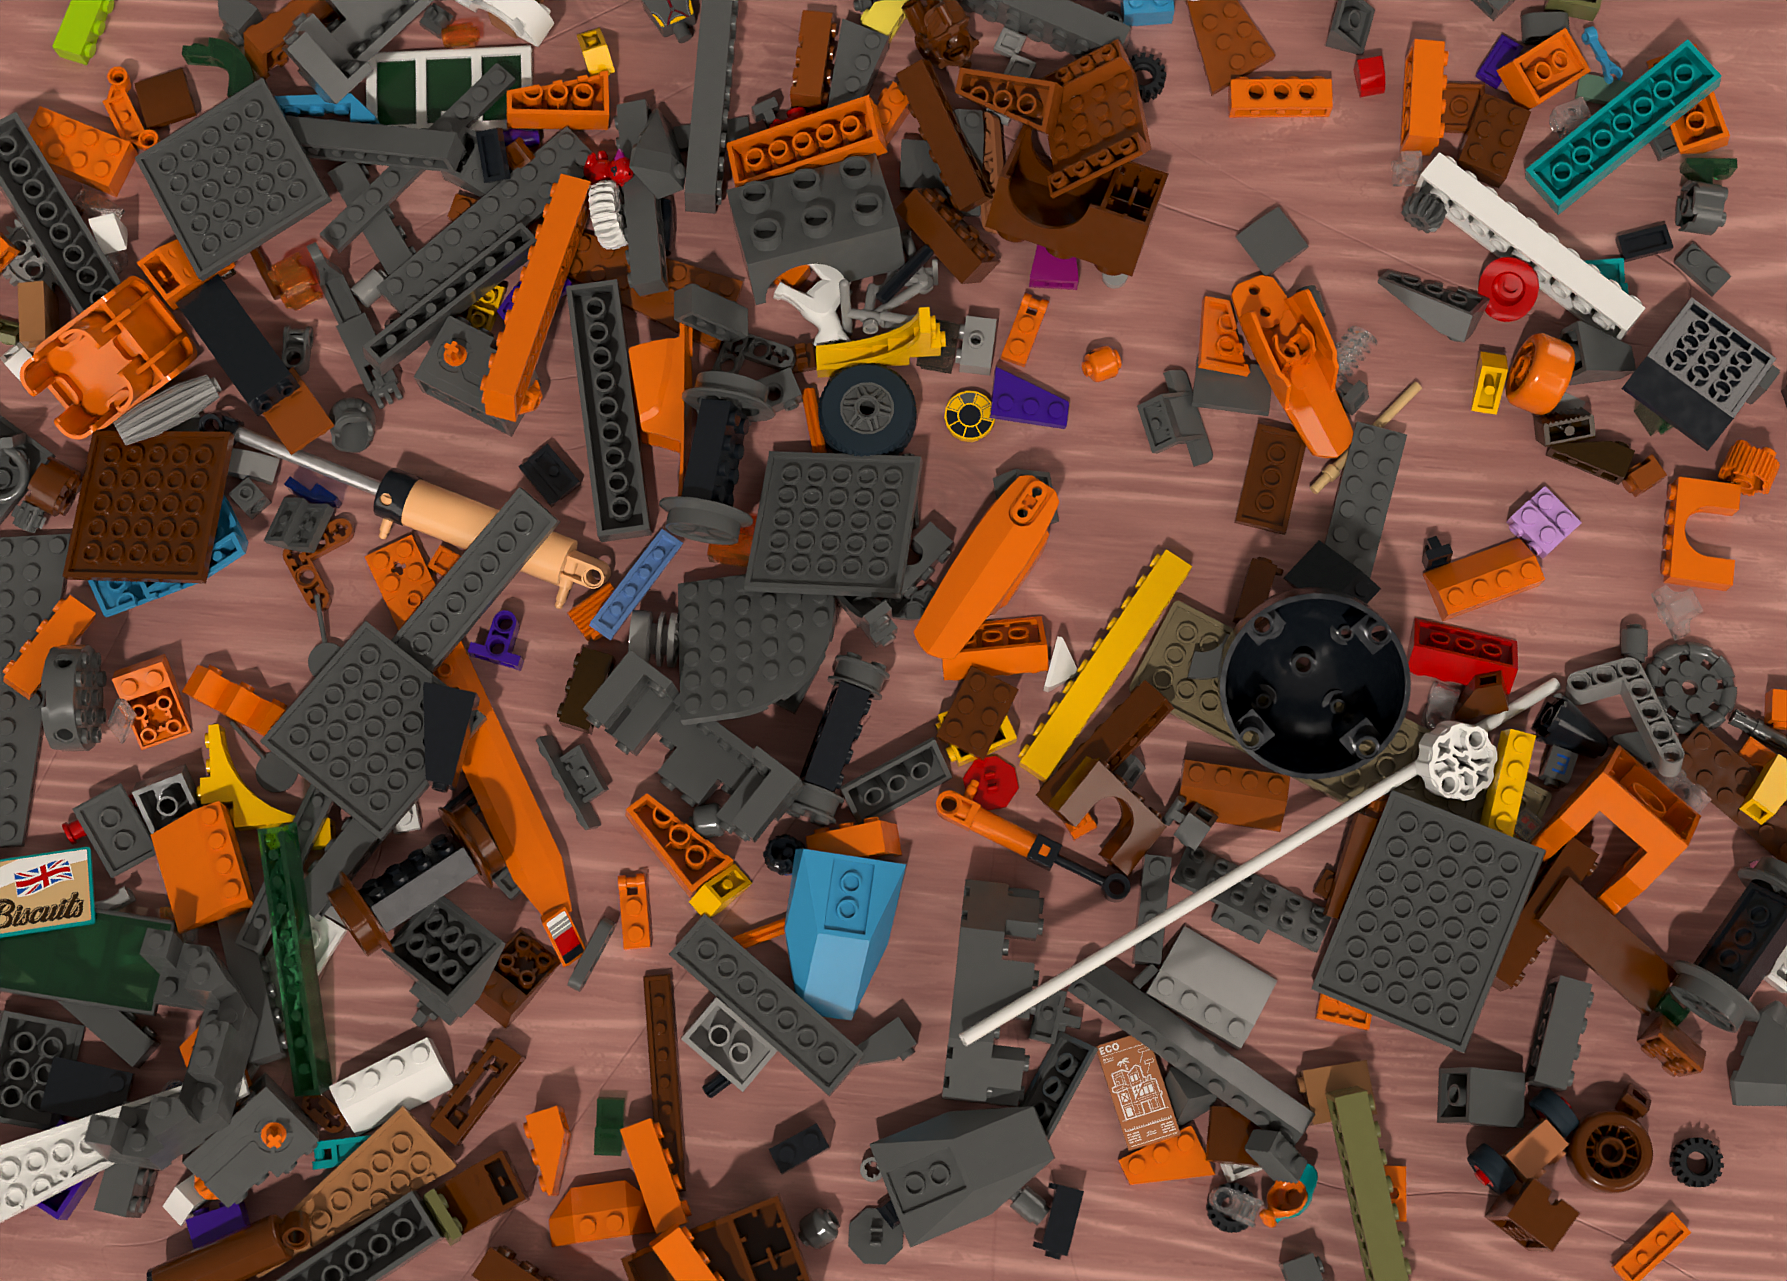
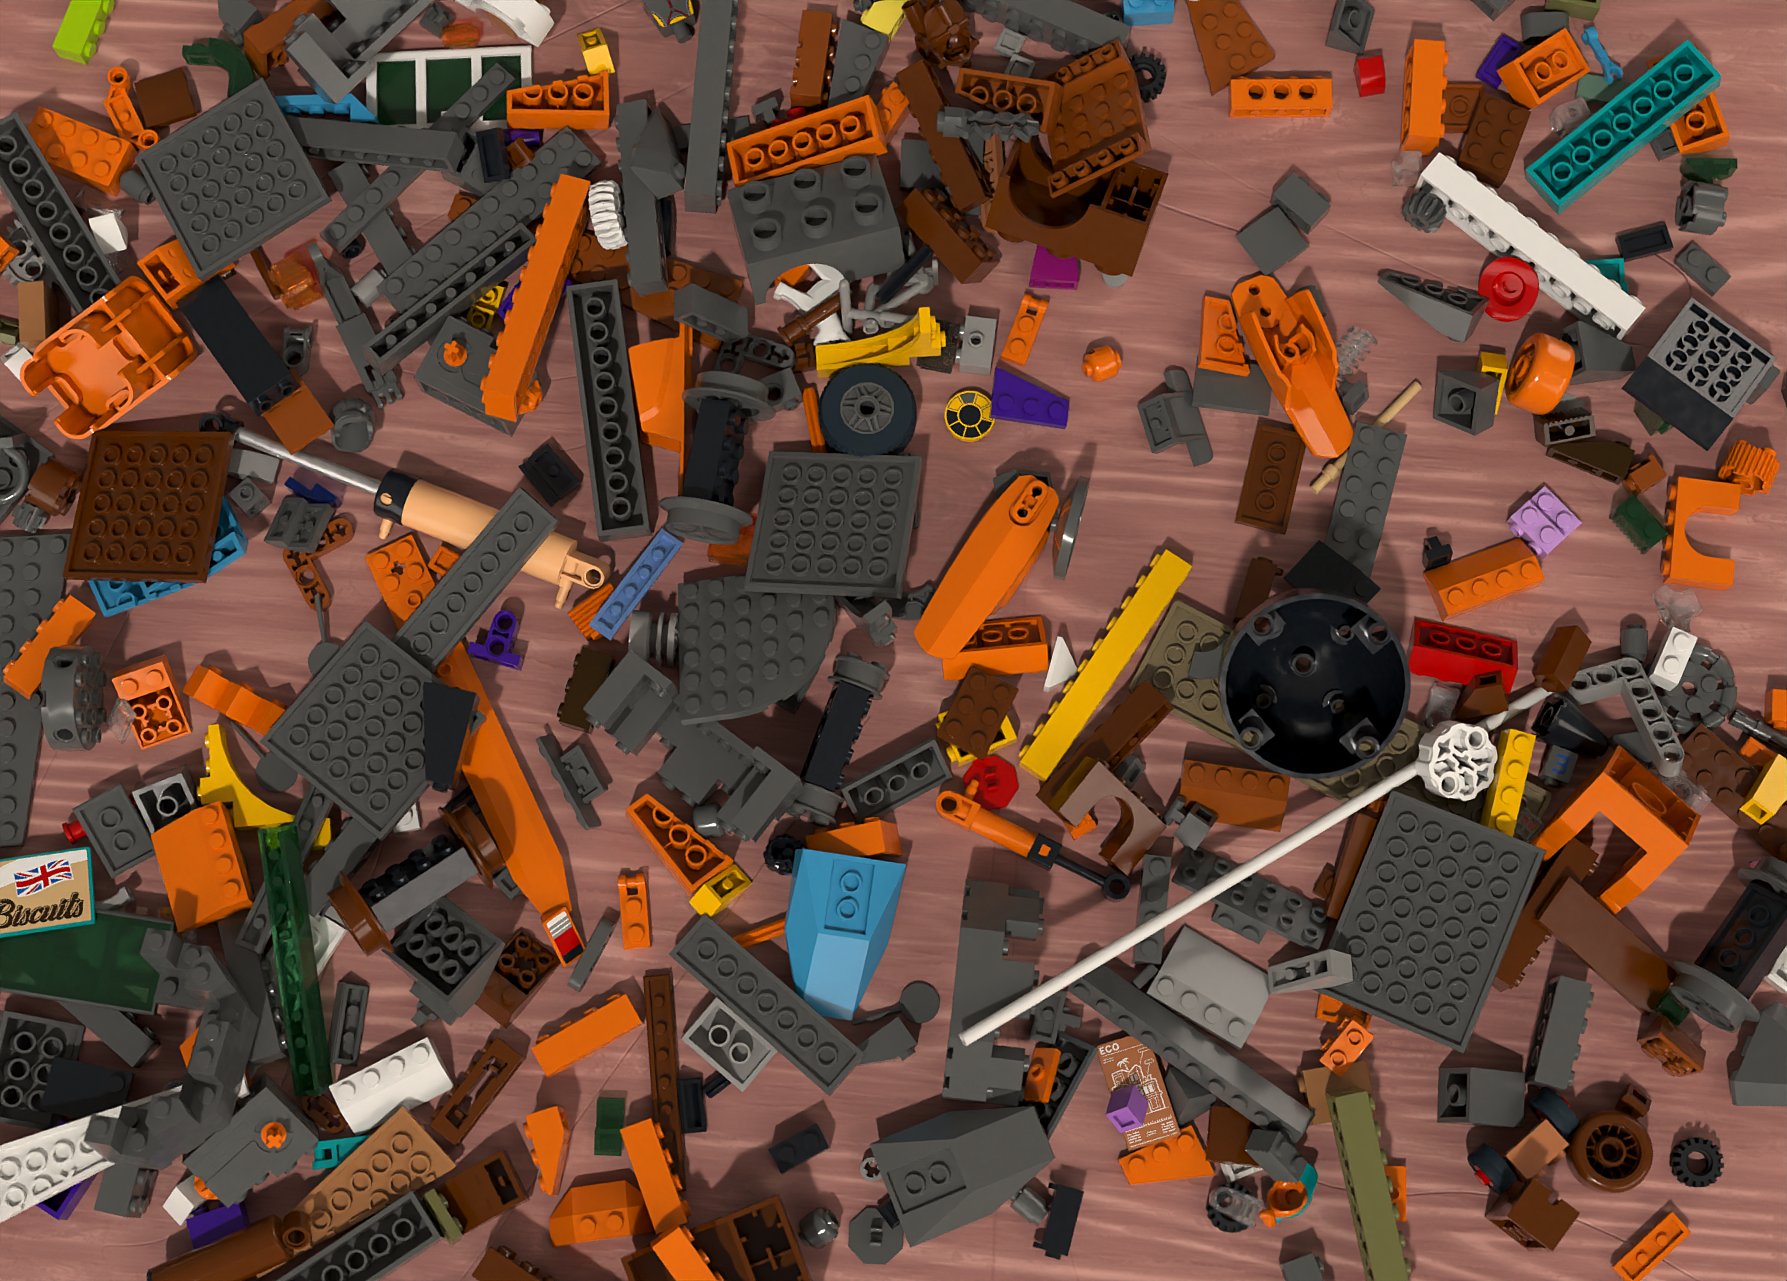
(136, 186): none -> dark grey brick
(169, 410): light grey plate -> none
(347, 1023): none -> dark grey slope
(352, 250): none -> black hinge
(587, 1035): none -> orange brick
(604, 169): red animal -> none
(691, 1105): none -> black tile
(803, 323): none -> reddish brown pin
(917, 1003): none -> dark grey piece
(931, 547): dark grey arch -> none
(957, 123): none -> dark grey sword
(1041, 1075): none -> orange plate
(1067, 526): none -> dark grey dish
(1127, 1108): none -> medium lavender panel
(1300, 203): none -> dark grey brick
(1311, 972): none -> light grey slope
(1346, 1046): none -> orange bracket
(1466, 400): none -> dark grey slope
(1562, 659): none -> reddish brown brick
(1638, 524): none -> clear green brick
(1671, 658): none -> white brick

